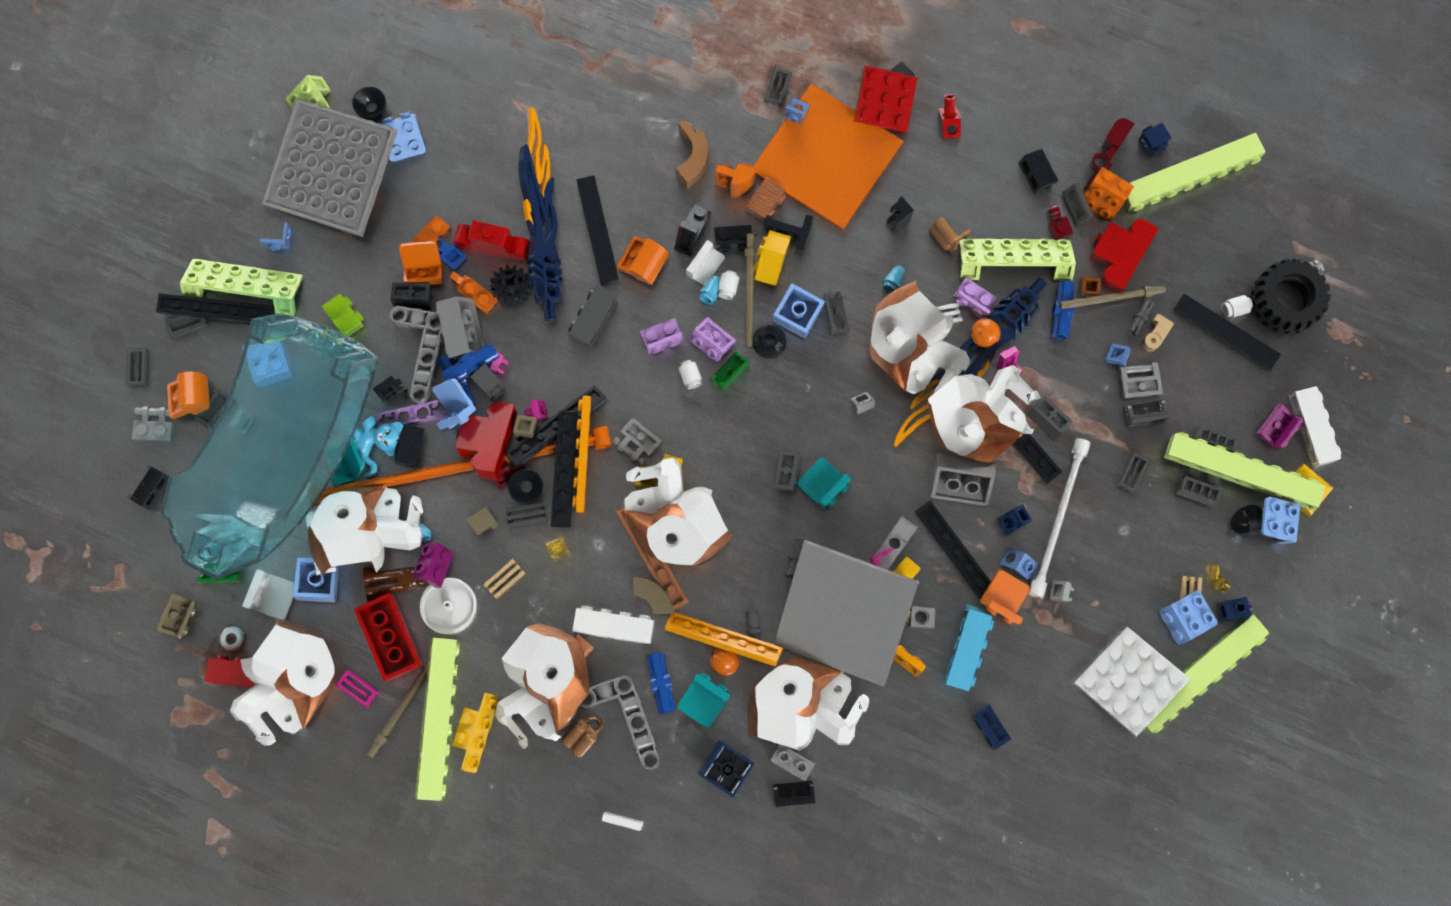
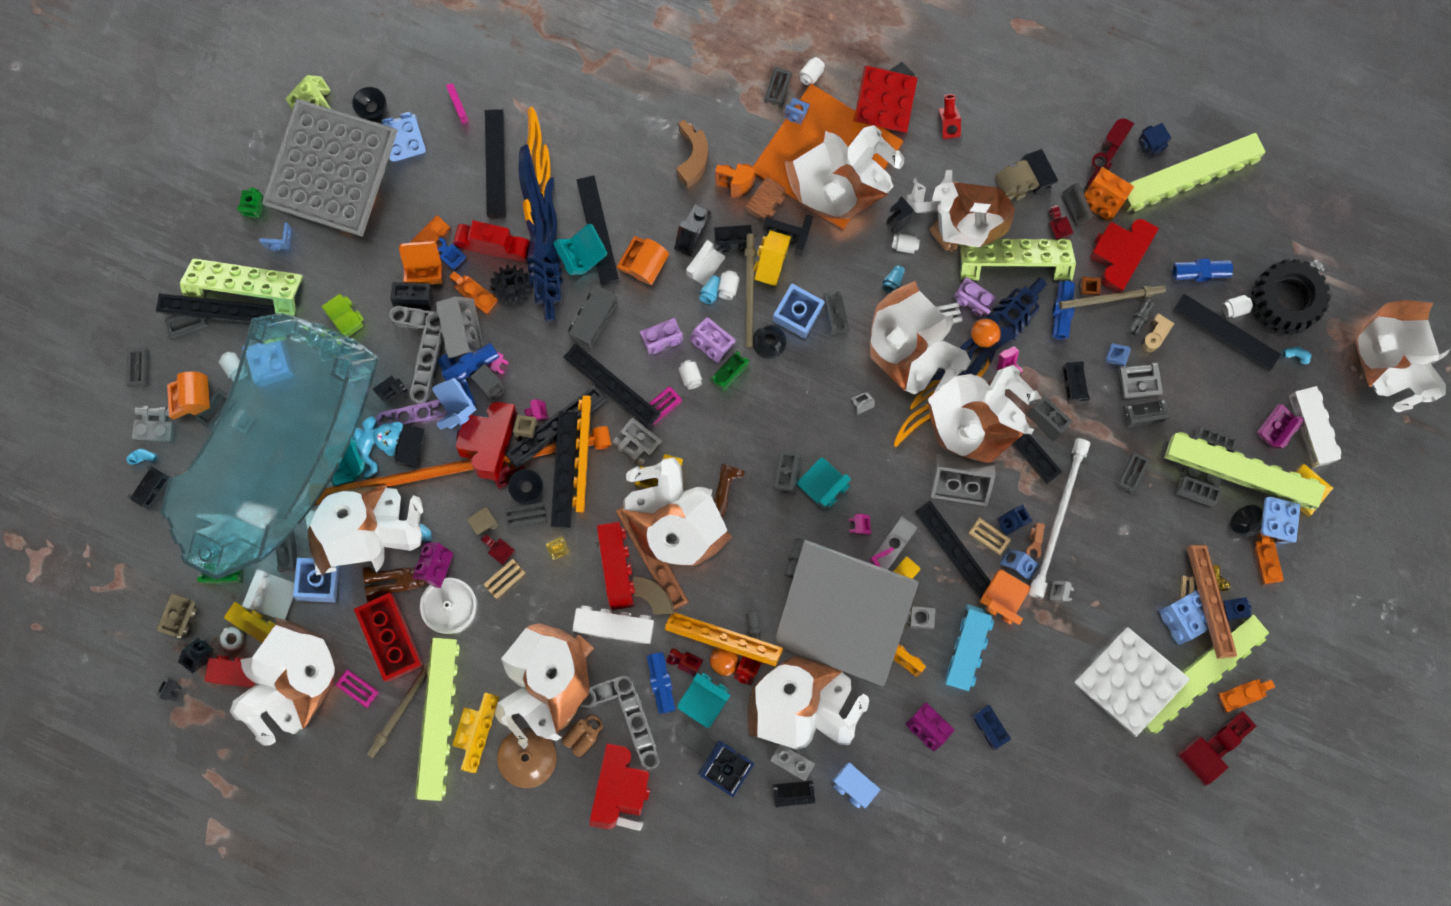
(140, 455): none -> medium azure arm
(166, 688): none -> black tile
(195, 655): none -> black brick
(229, 363): none -> white brick
(249, 621): none -> yellow bracket
(251, 208): none -> green brick
(287, 554): none -> dark grey hinge
(457, 103): none -> dark pink tile
(495, 163): none -> black tile
(499, 550): none -> dark red plate
(533, 772): none -> medium nougat dish
(581, 250): none -> teal bracket
(612, 385): none -> black tile
(615, 565): none -> red wedge
(618, 788): none -> red brick
(674, 395): none -> dark pink tile
(687, 662): none -> dark red plate
(727, 475): none -> reddish brown piece
(747, 670): none -> red bracket
(811, 71): none -> white brick
(840, 178): none -> white piece
(855, 785): none -> light blue brick
(862, 524): none -> dark pink tile
(905, 242): none -> white brick
(930, 727): none -> magenta bracket
(966, 211): none -> piece
(1002, 546): none -> tan tile
(1016, 180): none -> dark tan brick
(1036, 536): none -> nougat plate
(1075, 382): none -> black hinge
(1202, 270): none -> blue piece
(1205, 757): none -> dark red plate
(1211, 601): none -> nougat tile
(1244, 694): none -> orange hinge
(1267, 560): none -> orange hinge
(1303, 354): none -> medium azure arm
(1399, 352): none -> white piece

